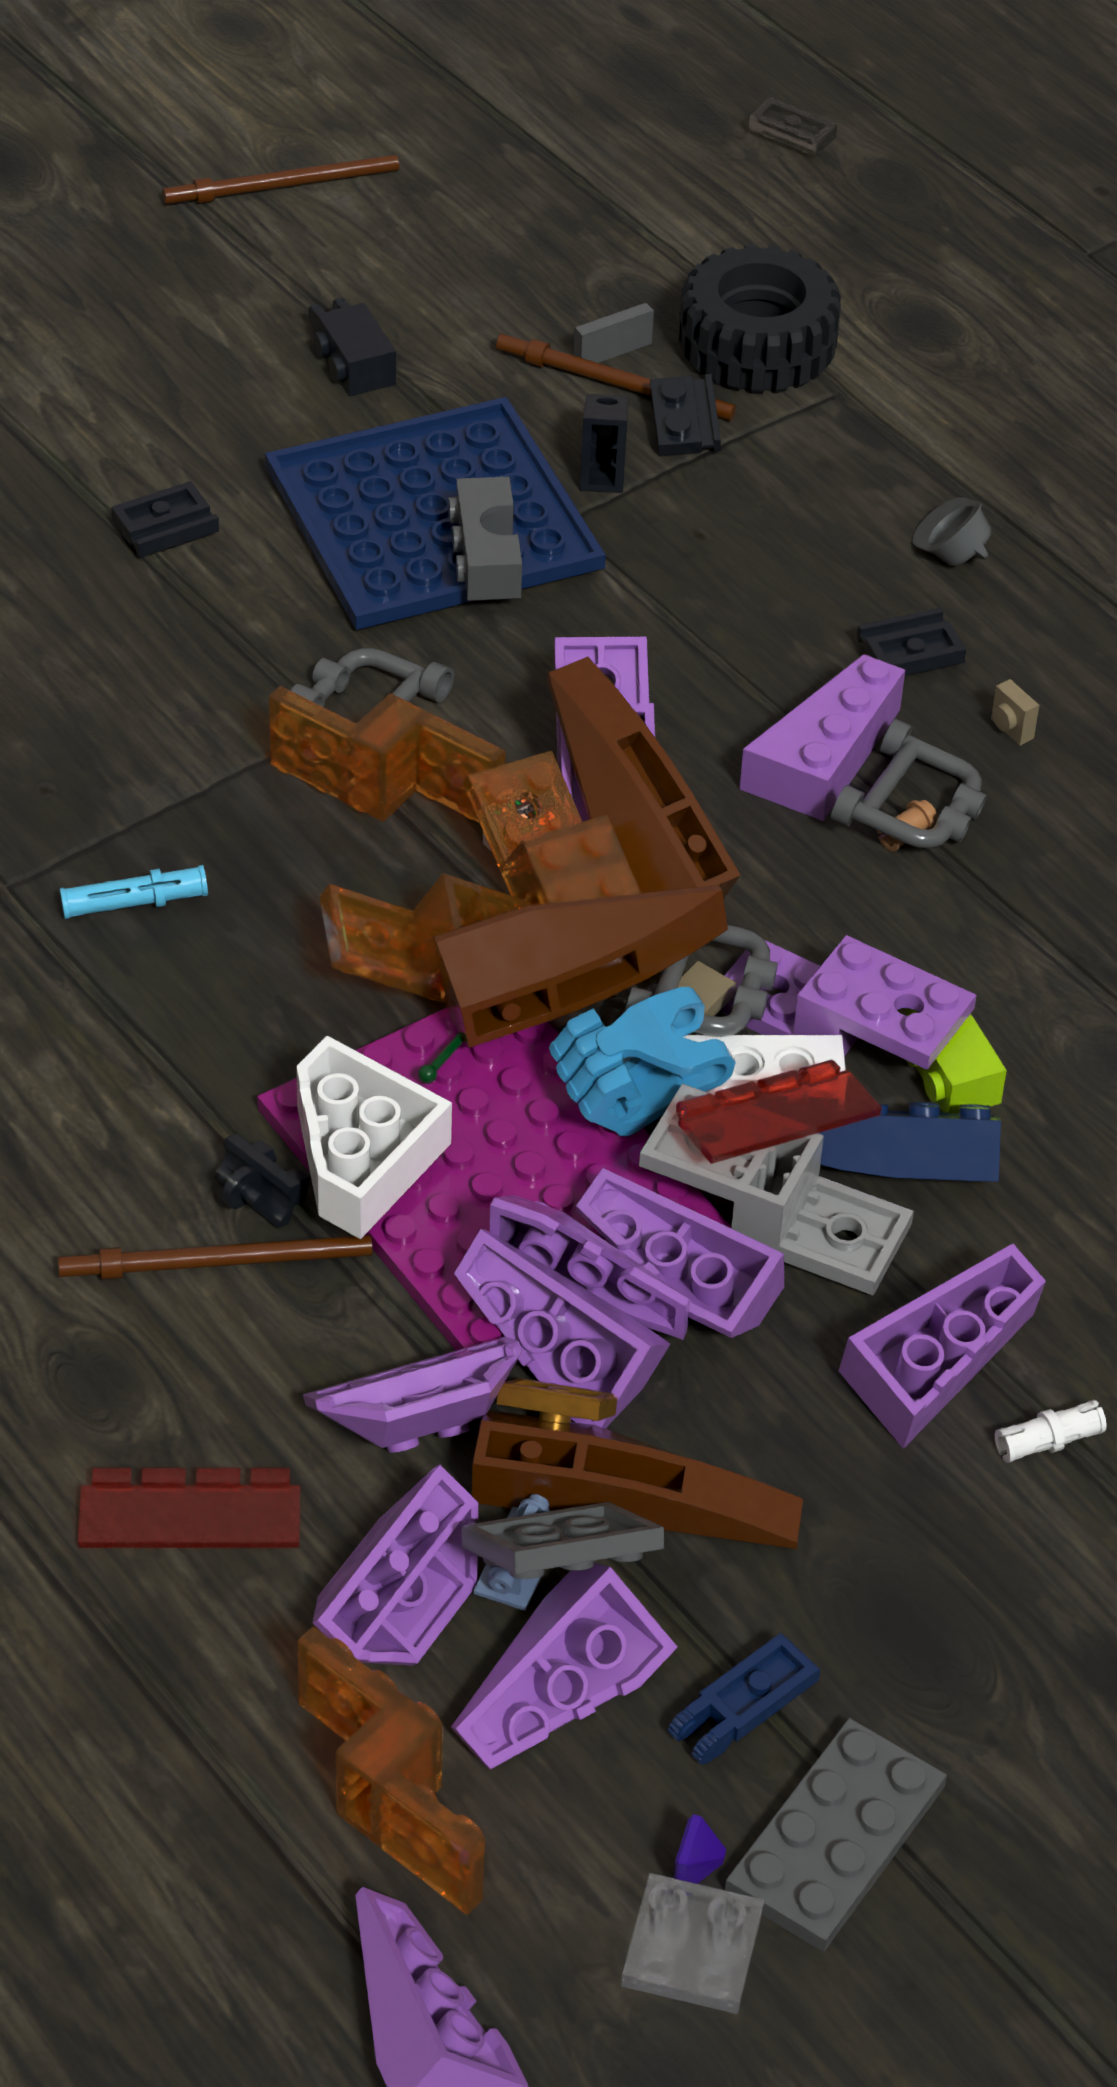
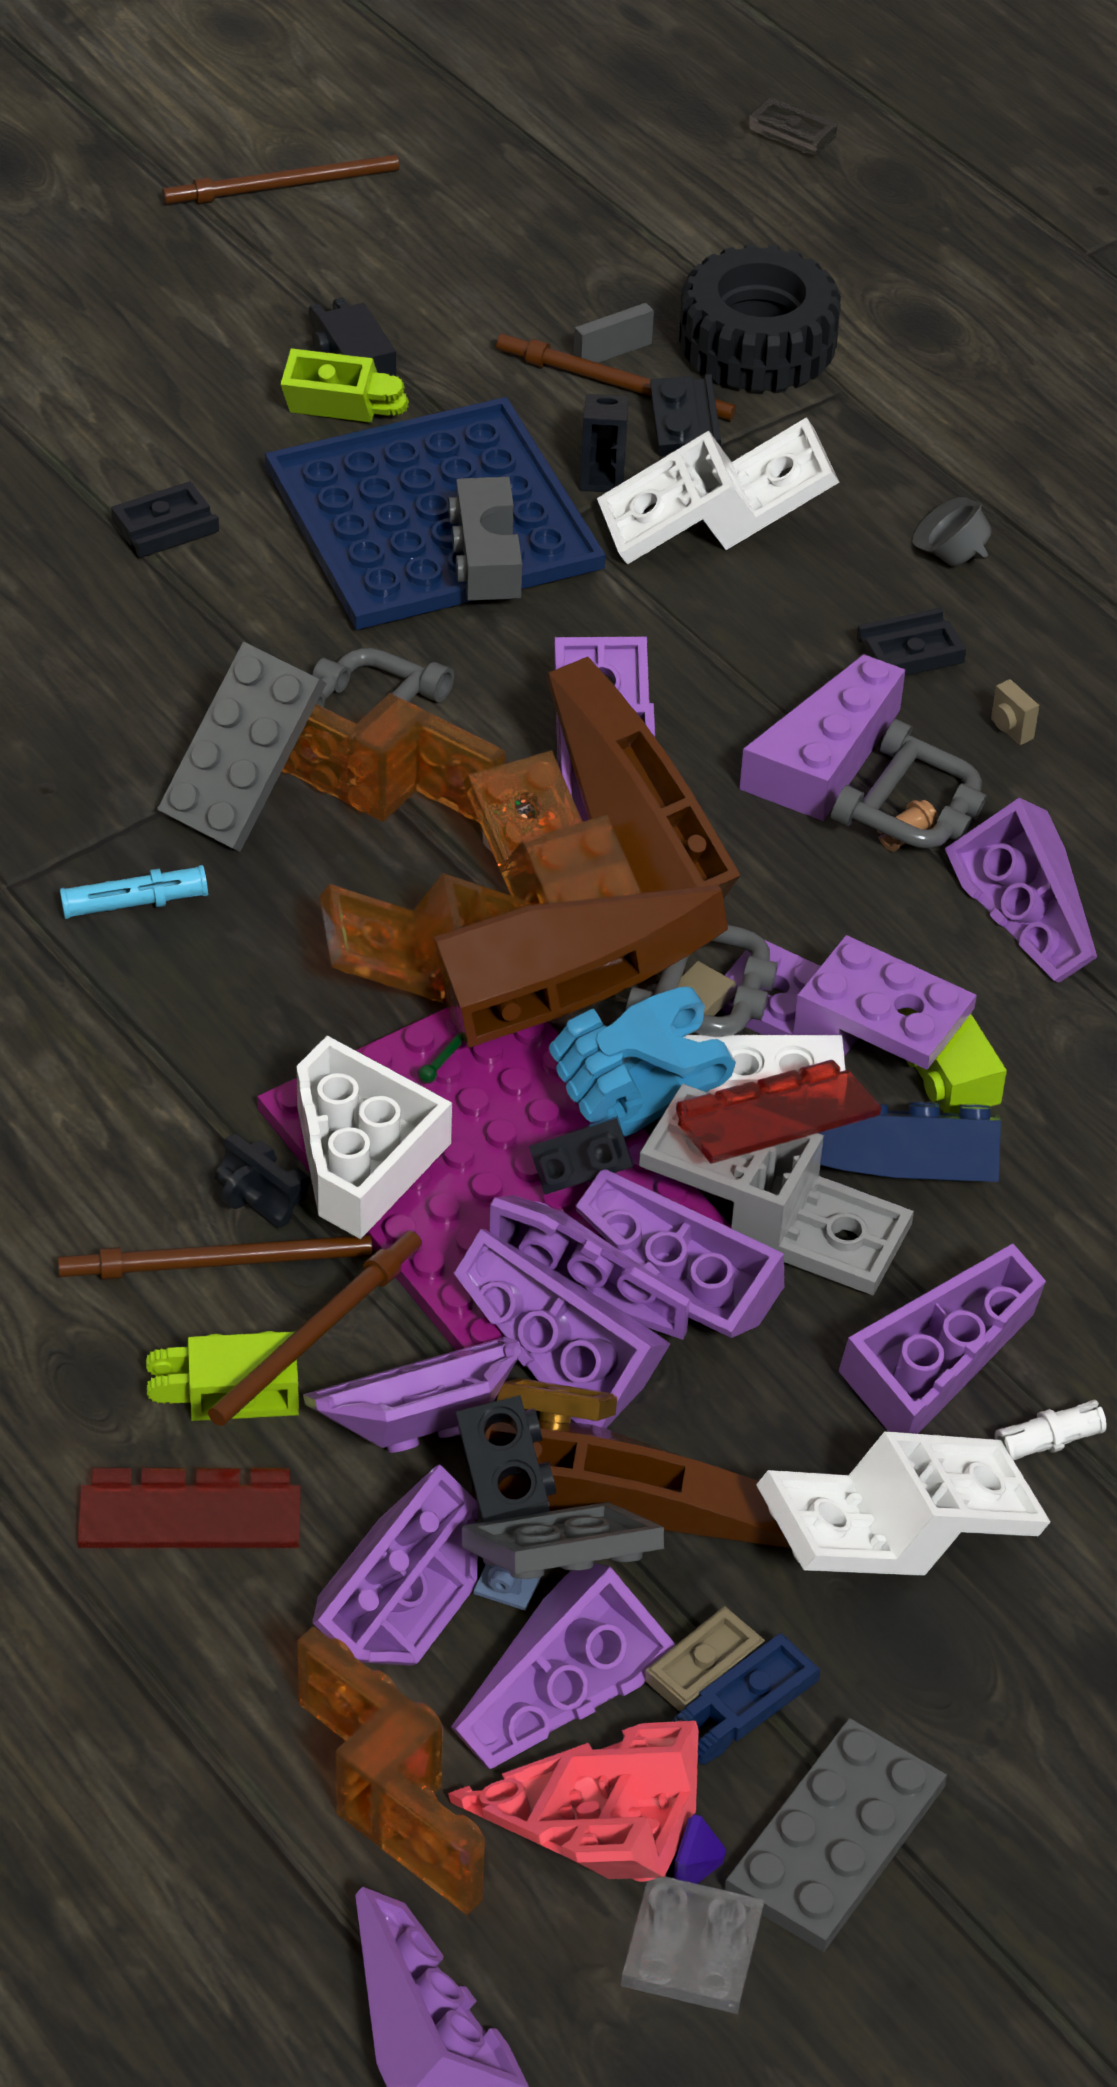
(216, 1365): none -> lime hinge
(241, 746): none -> dark grey plate
(340, 387): none -> lime hinge
(377, 1271): none -> reddish brown bar
(493, 1463): none -> black brick
(580, 1155): none -> black hips
(603, 1807): none -> coral wedge
(702, 1658): none -> dark tan plate
(727, 495): none -> white bracket
(902, 1504): none -> white bracket
(1027, 884): none -> medium lavender wedge

